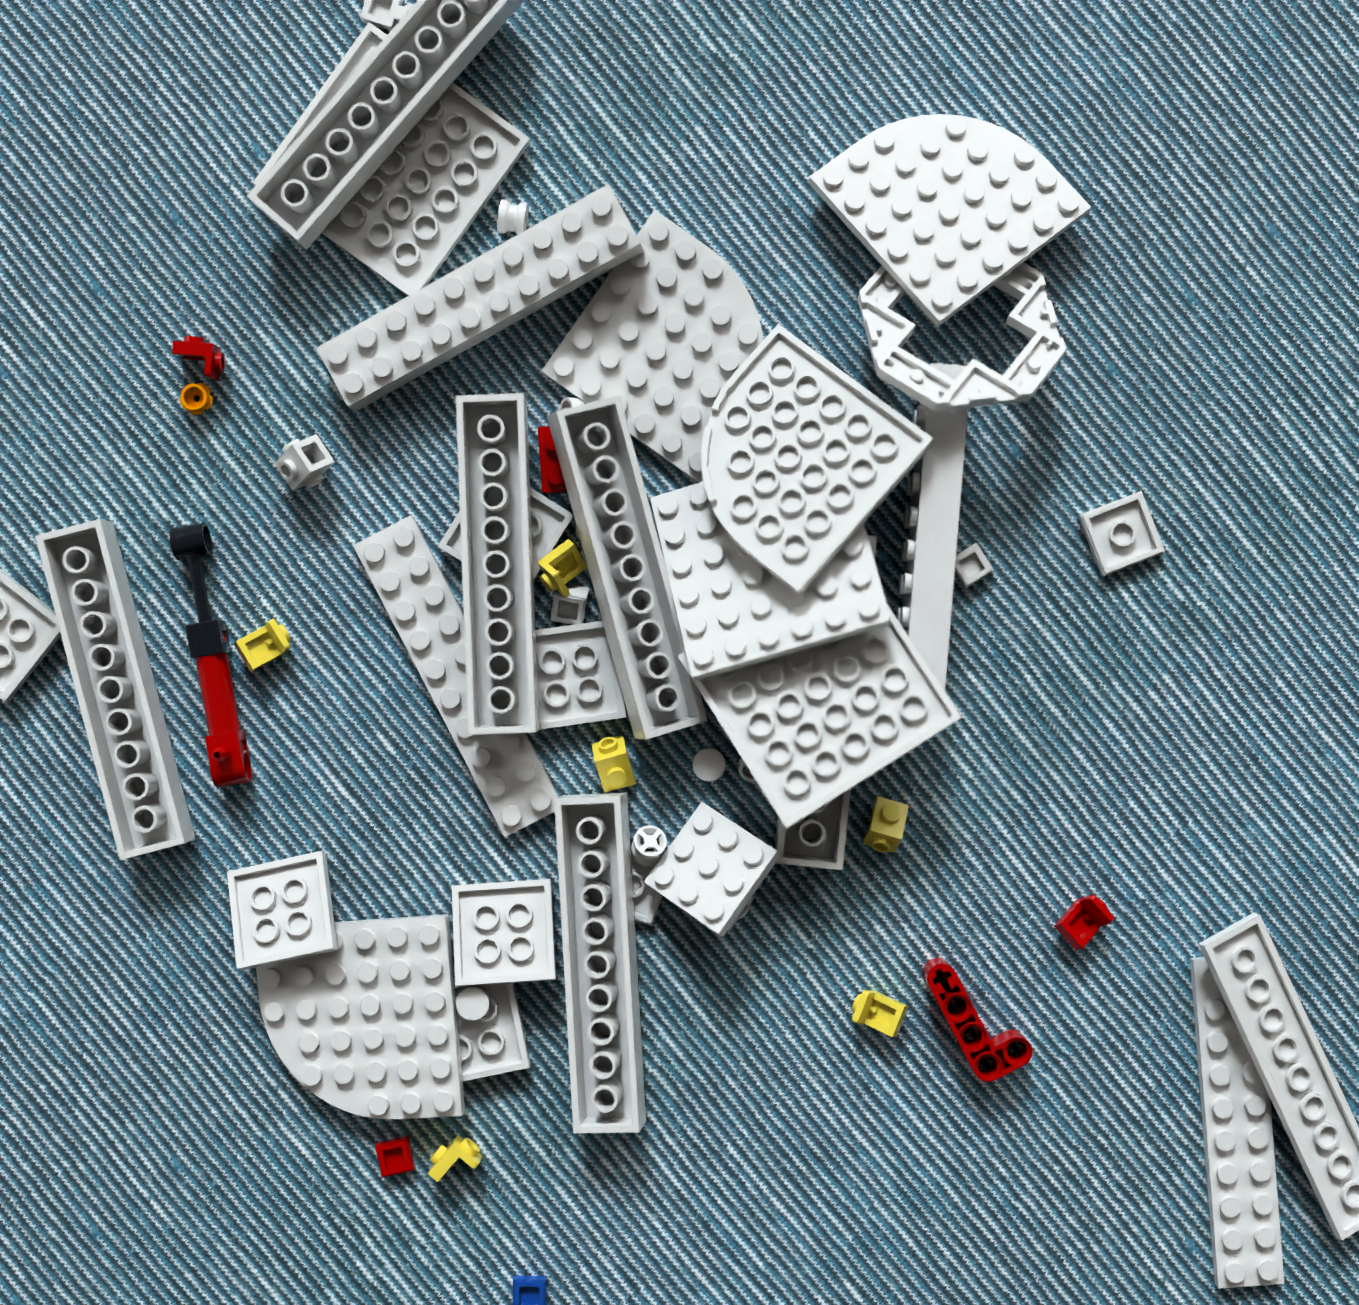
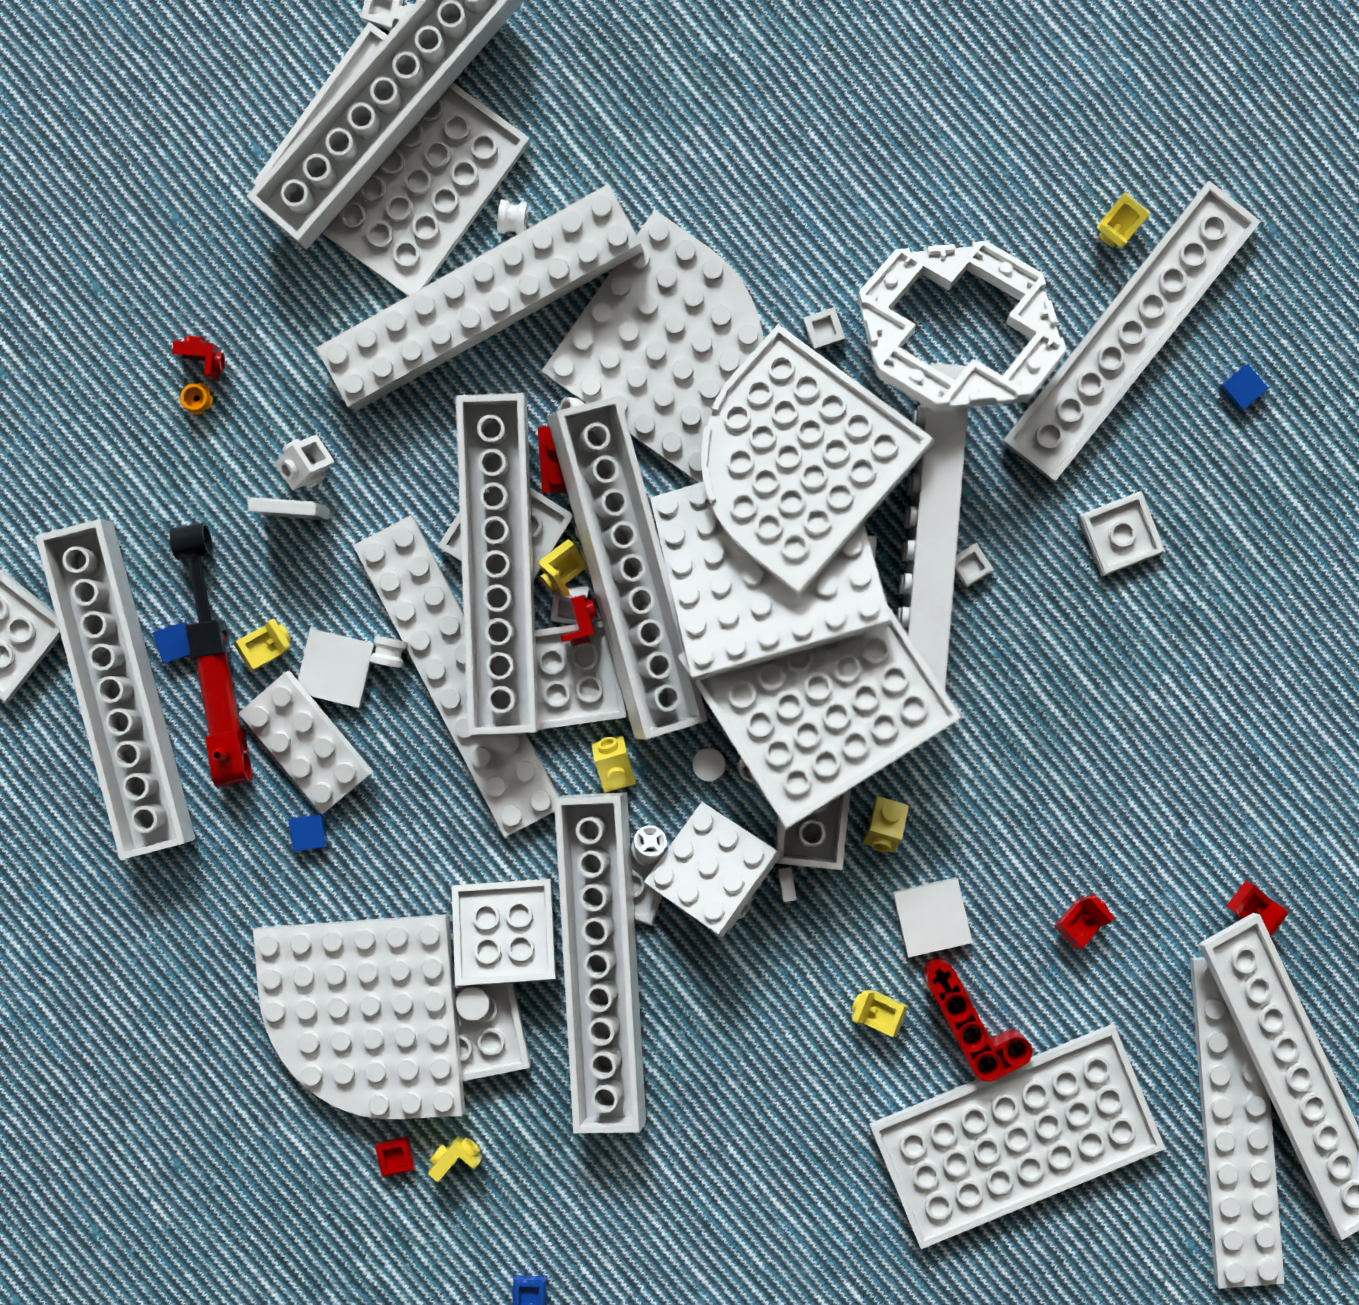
(172, 642): none -> blue tile
(281, 910): white plate -> none
(288, 508): none -> white tile
(305, 742): none -> white plate
(308, 832): none -> blue tile
(336, 667): none -> white tile
(388, 651): none -> white wheel
(585, 614): none -> red bracket
(786, 883): none -> white tile
(823, 329): none -> white tile
(932, 917): none -> white tile
(948, 205): white plate -> none
(1017, 1137): none -> white plate
(1122, 221): none -> light yellow bracket
(1131, 331): none -> white plate
(1244, 387): none -> blue tile
(1252, 900): none -> red bracket

